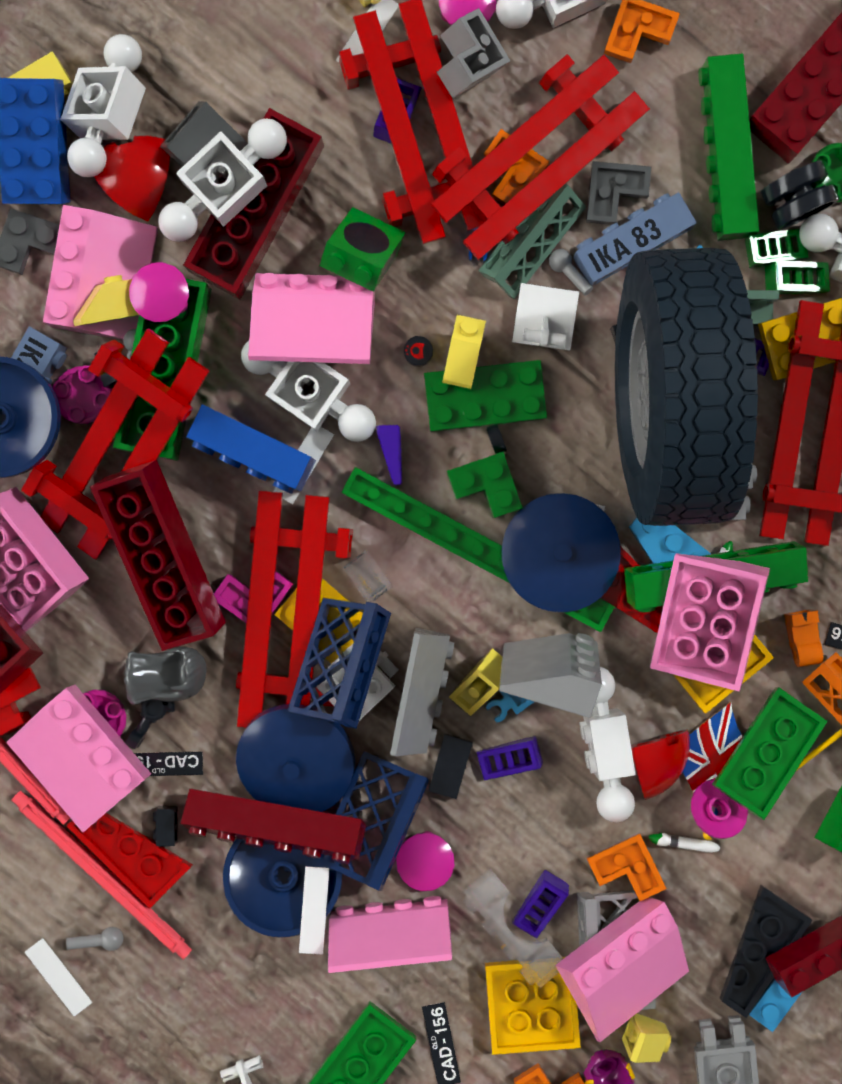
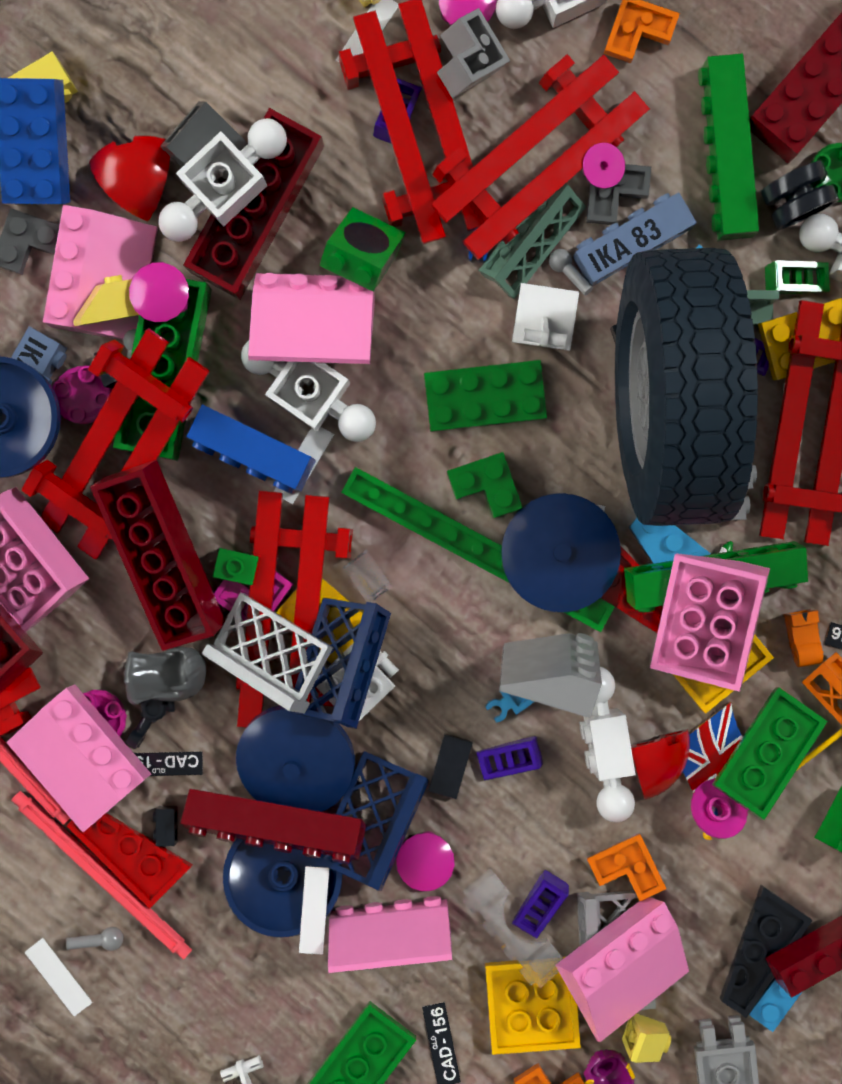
(103, 104): white brick -> none
(235, 566): none -> green bracket
(262, 678): none -> light grey fence
(391, 446): dark purple slope -> none
(418, 351): black tile -> none
(420, 693): light grey slope -> none
(464, 351): light yellow slope -> none
(479, 684): light yellow slope -> none
(496, 439): black tile -> none
(519, 174): orange plate -> none
(603, 165): none -> dark pink piece
(664, 839): white piece -> none
(753, 249): green slope -> none

